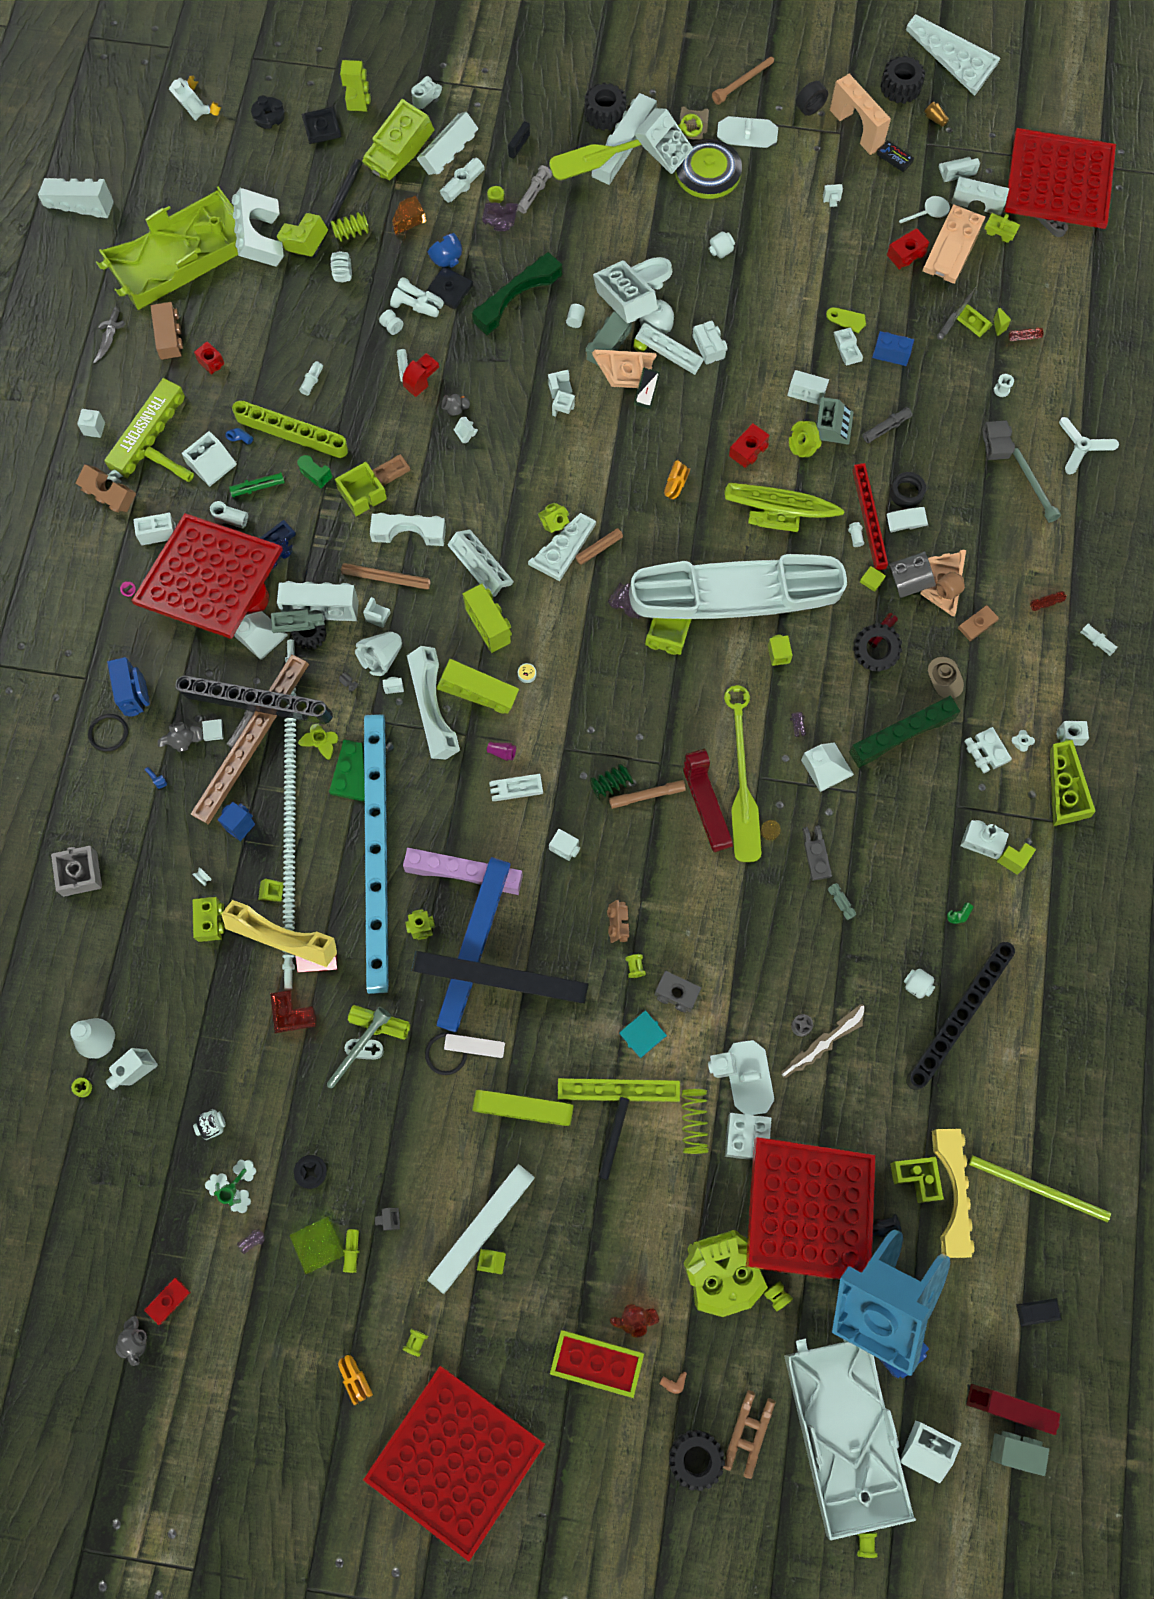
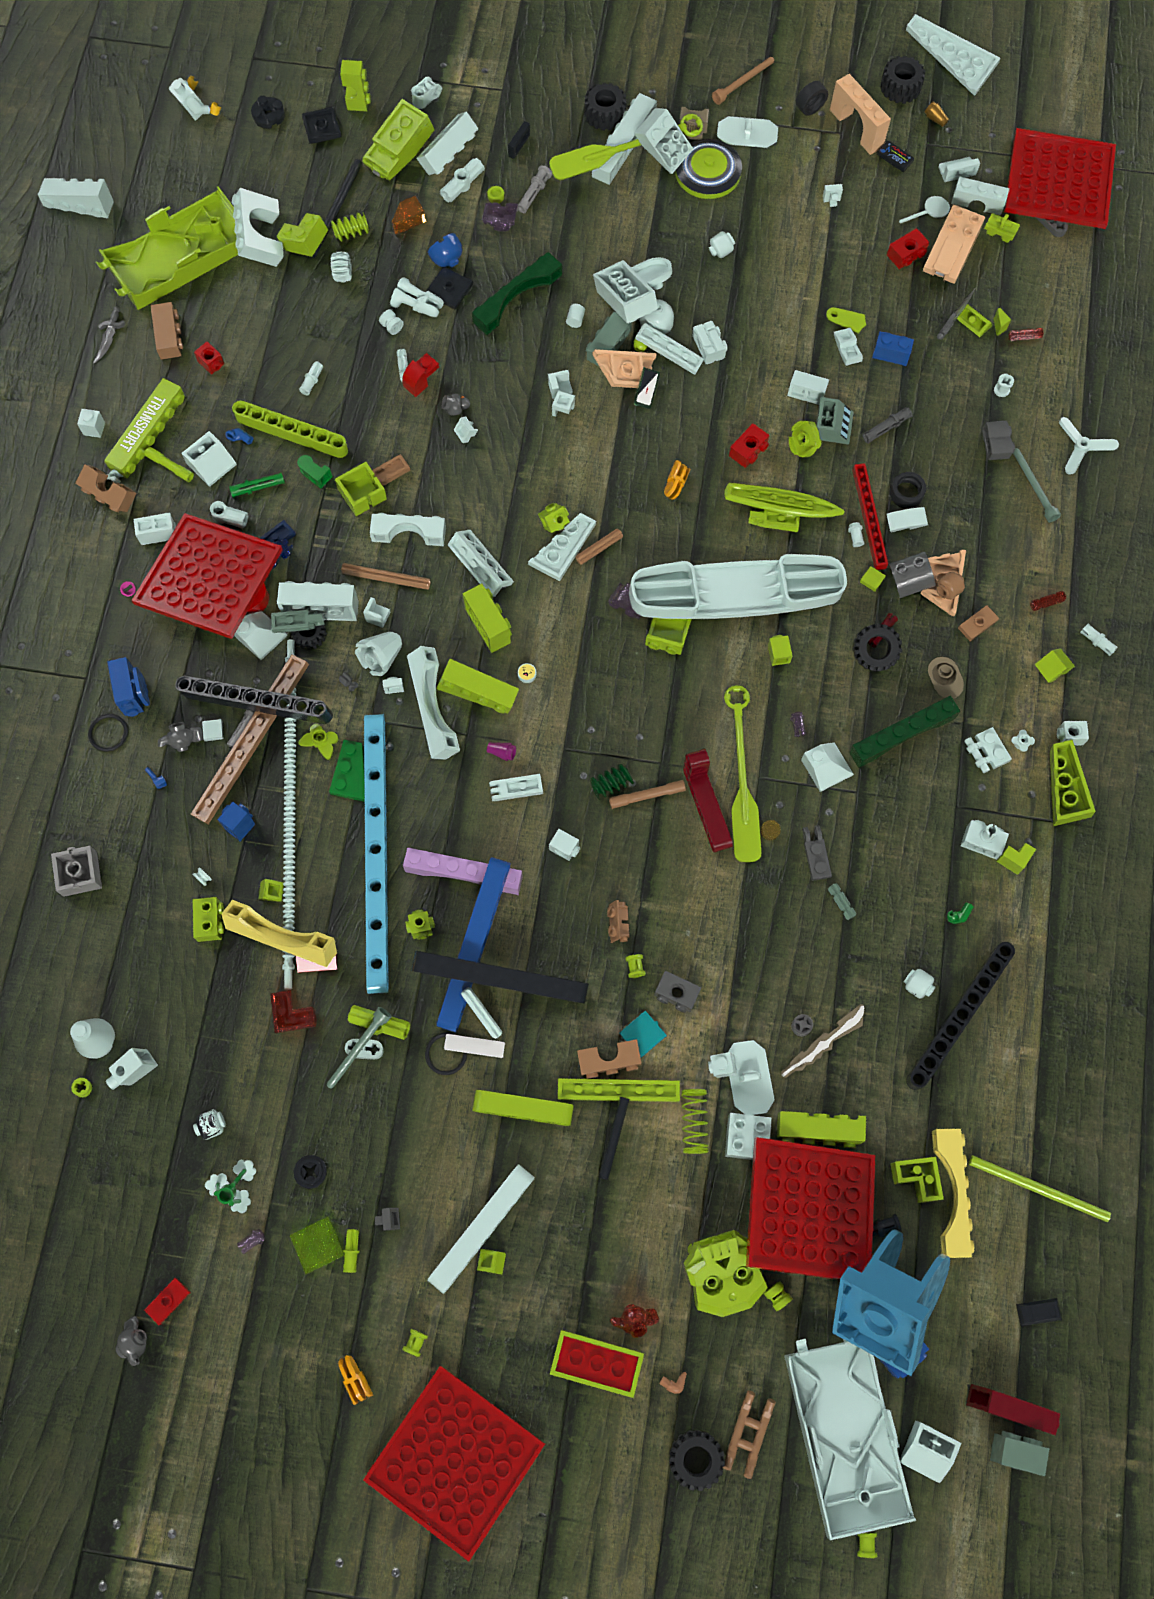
(481, 1012): none -> light aqua axle
(592, 1064): none -> medium nougat arch
(821, 1128): none -> lime wedge
(1054, 665): none -> lime piece

